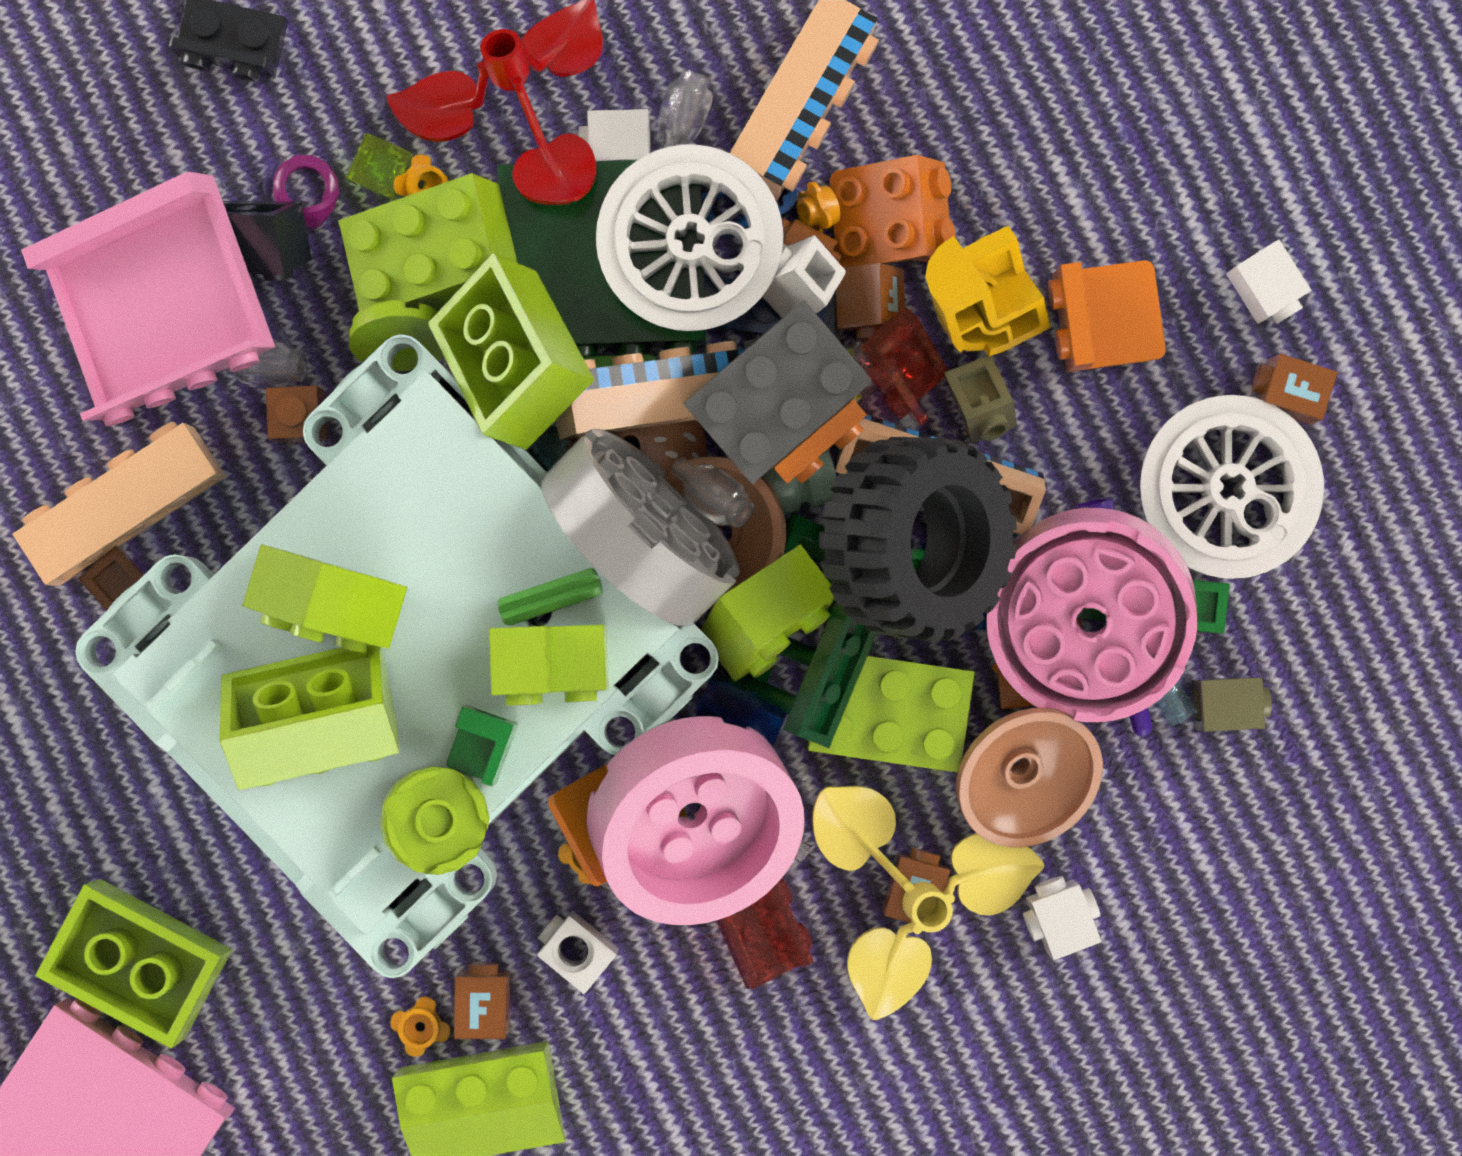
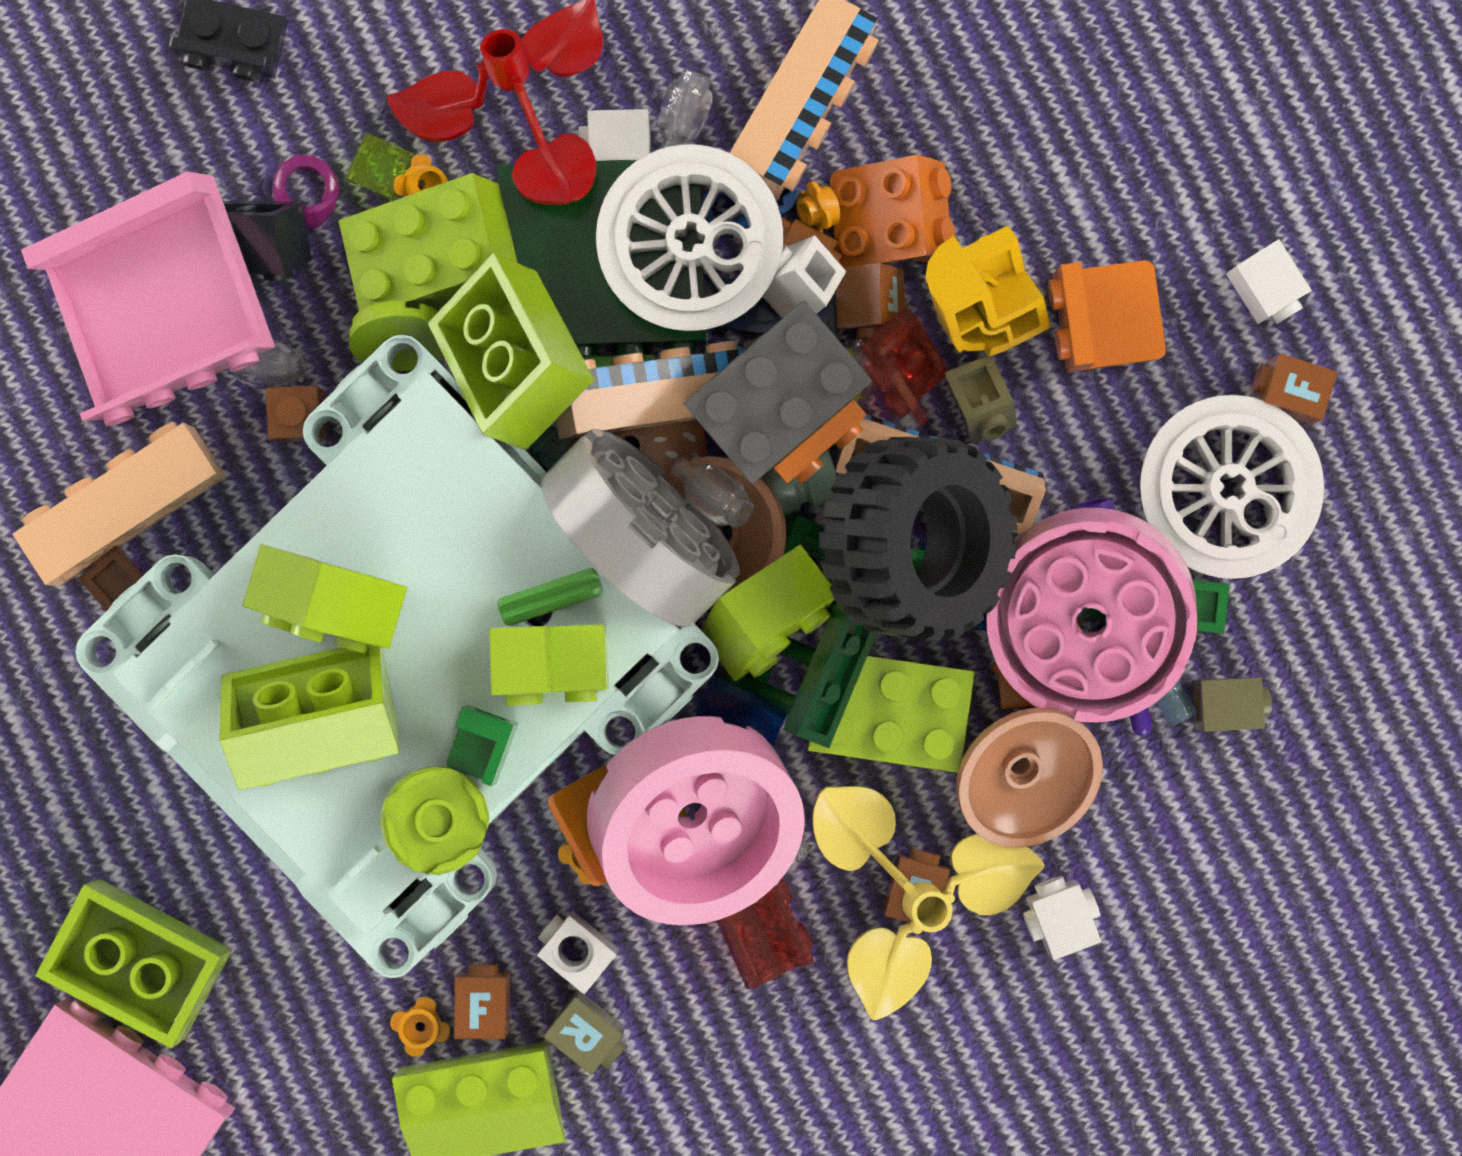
(586, 1034): none -> olive brick

